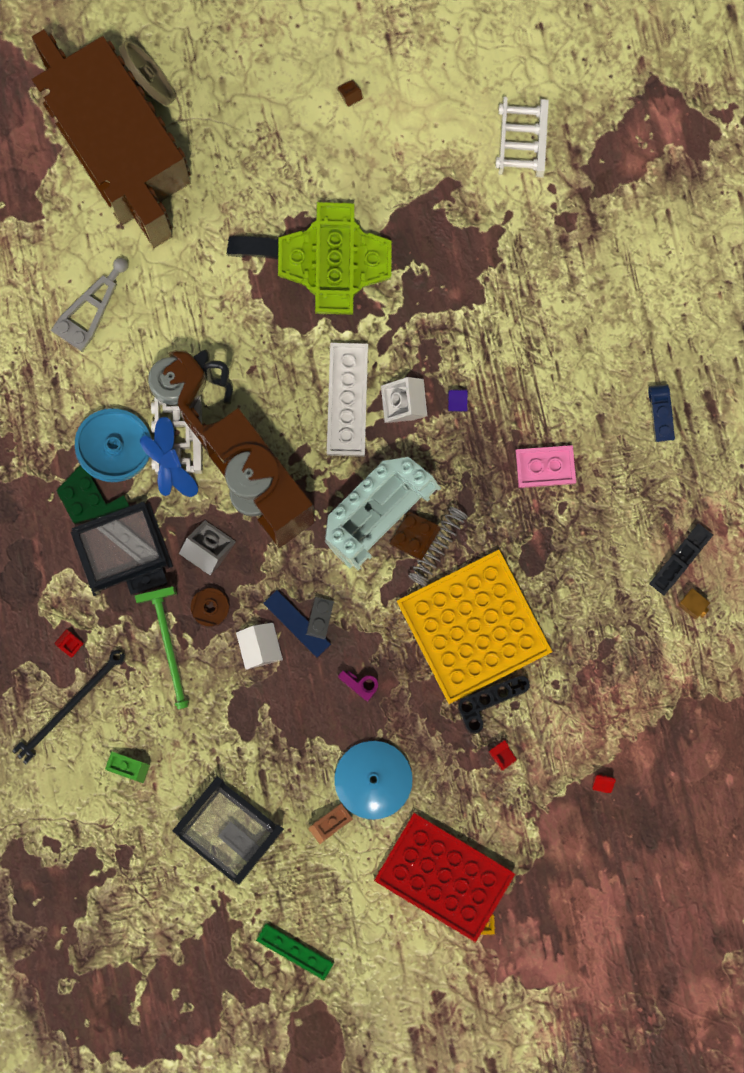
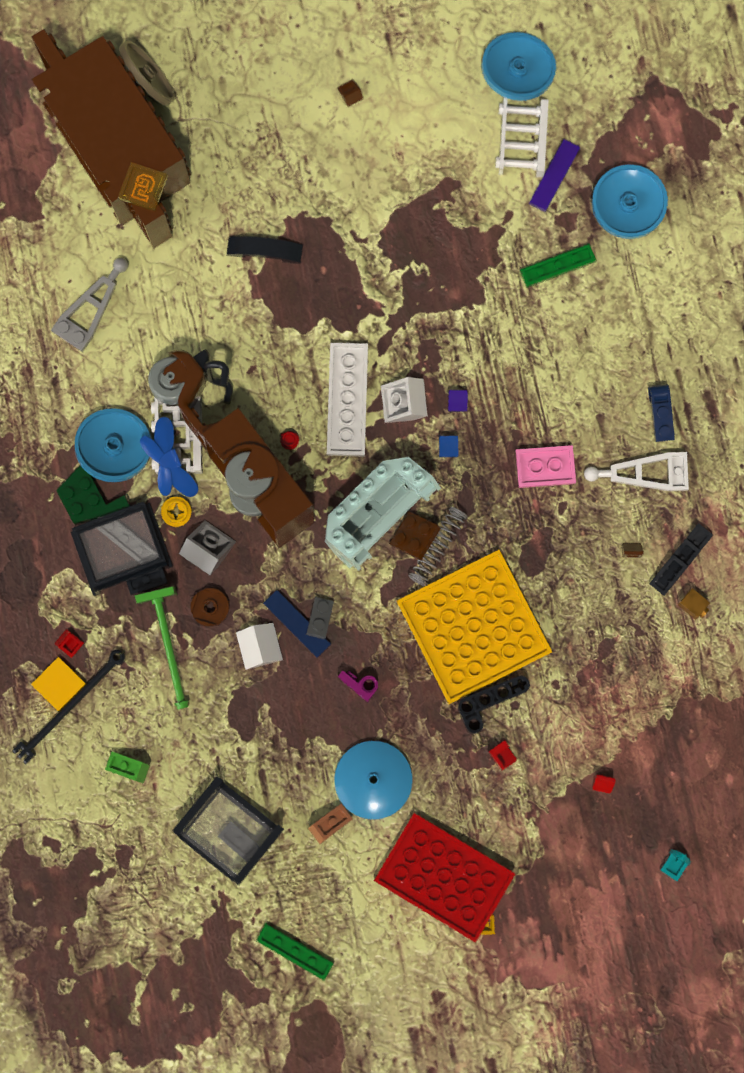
(58, 684): none -> yellow tile
(143, 186): none -> clear yellow tile
(169, 505): none -> yellow gear
(289, 440): none -> red plate
(334, 258): lime plate -> none
(448, 446): none -> blue slope
(518, 66): none -> dark azure dish
(554, 175): none -> dark purple tile
(557, 265): none -> green tile
(629, 201): none -> dark azure dish
(632, 550): none -> reddish brown slope
(675, 864): none -> teal tile
(677, 472): none -> white plate

